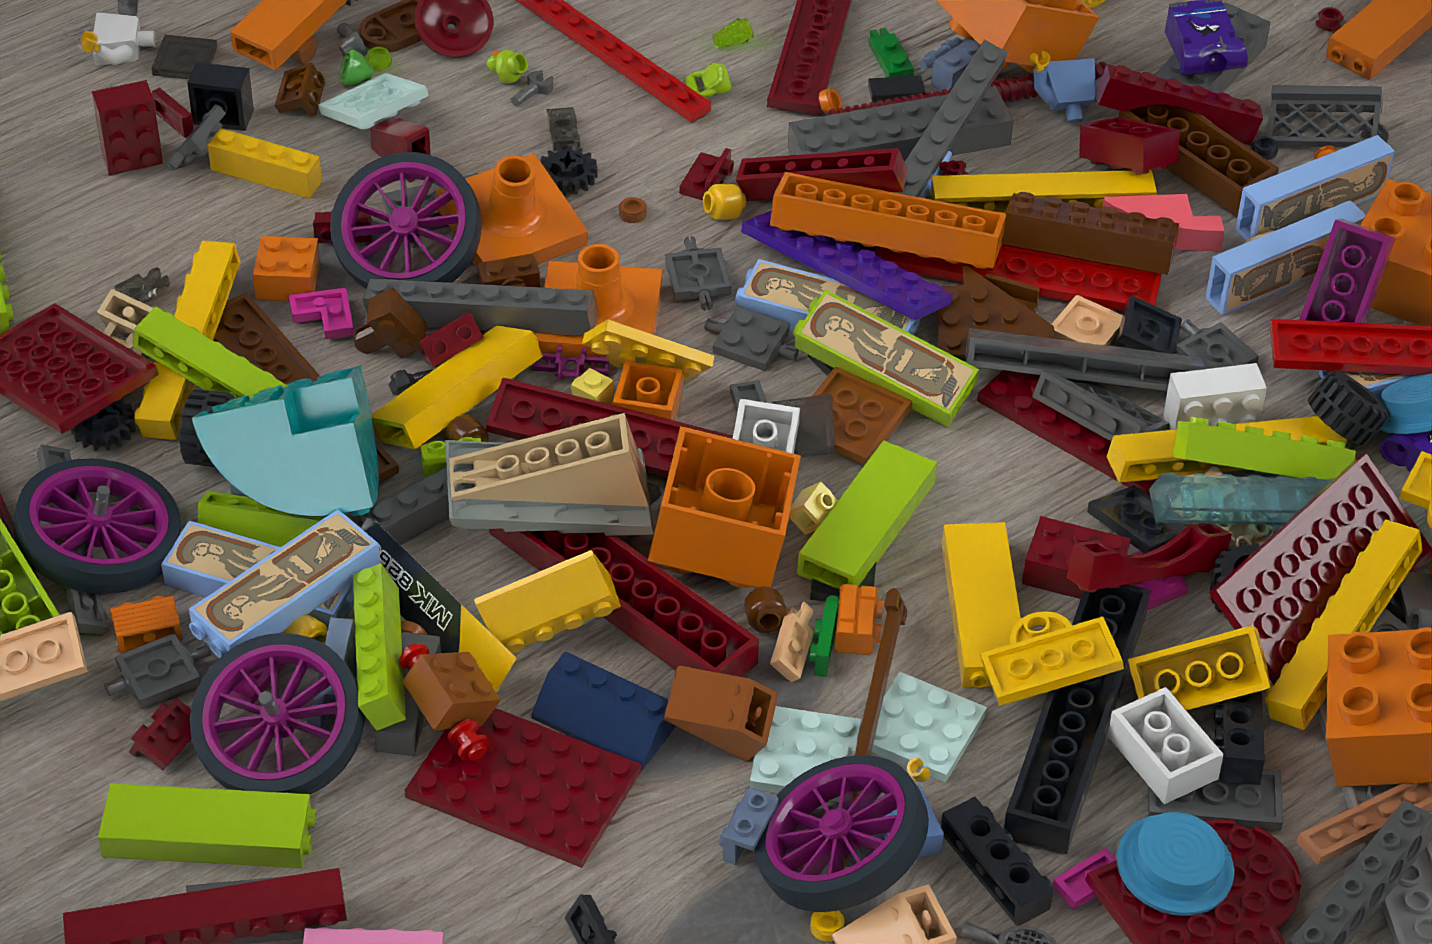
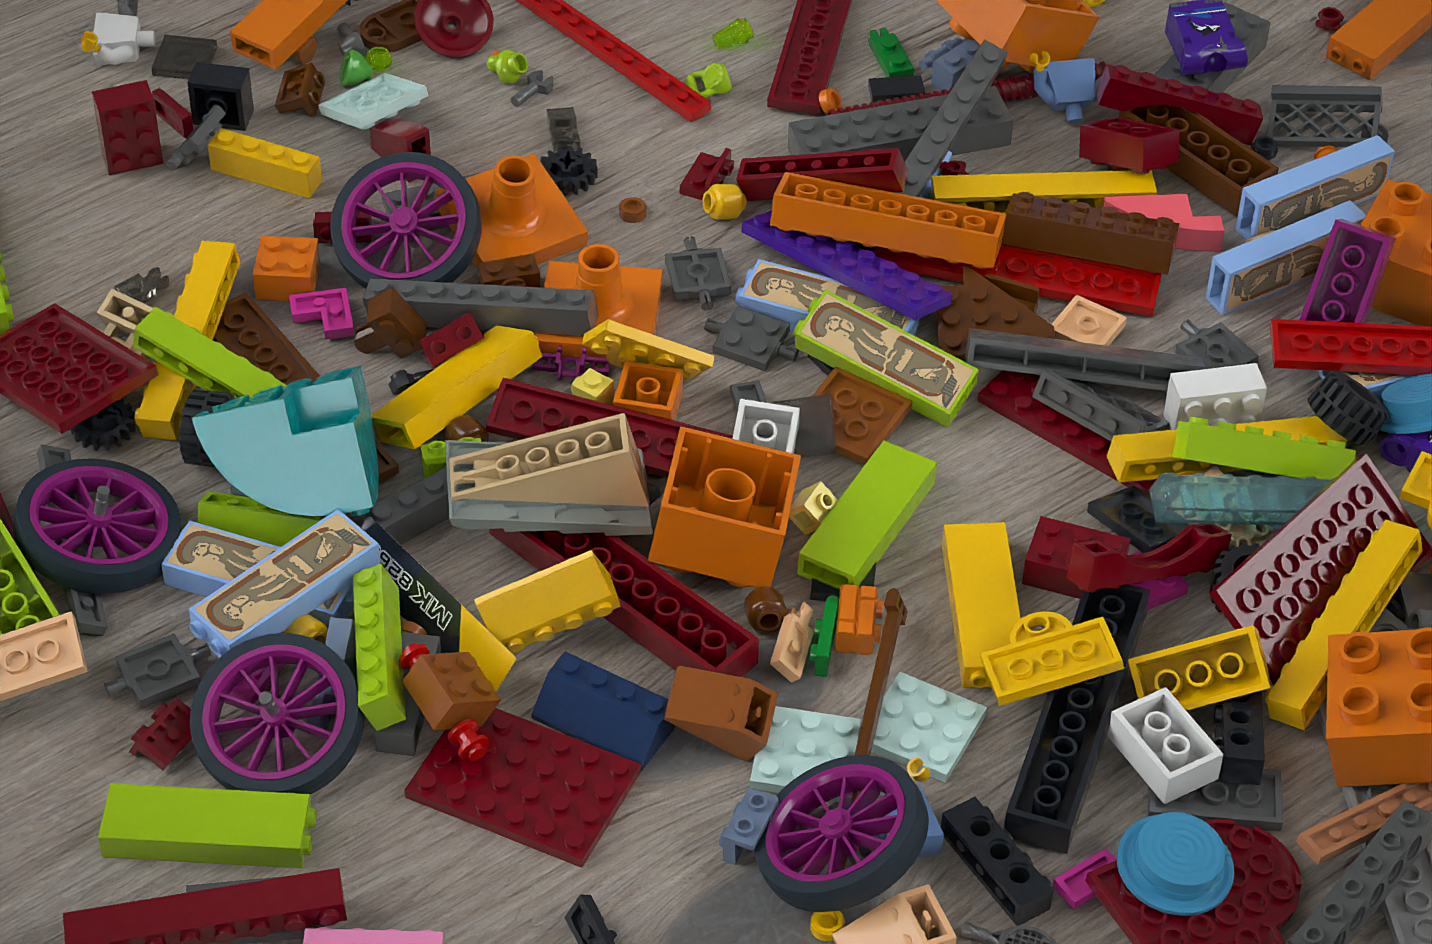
(145, 622): orange brick -> none
(1148, 327): black tile -> none

